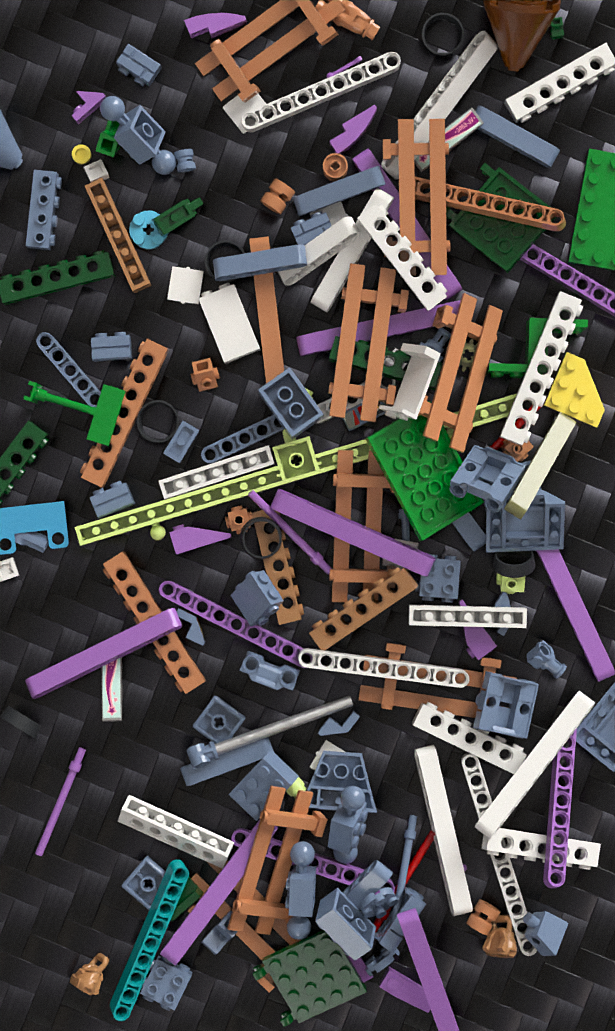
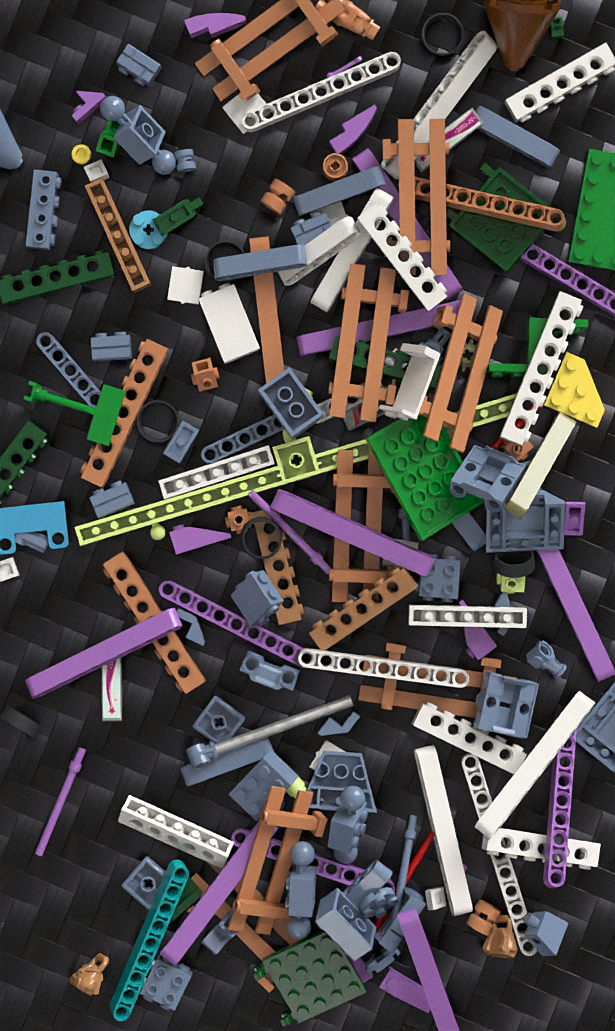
(435, 898): none -> white plate
(574, 518): none -> medium lavender slope

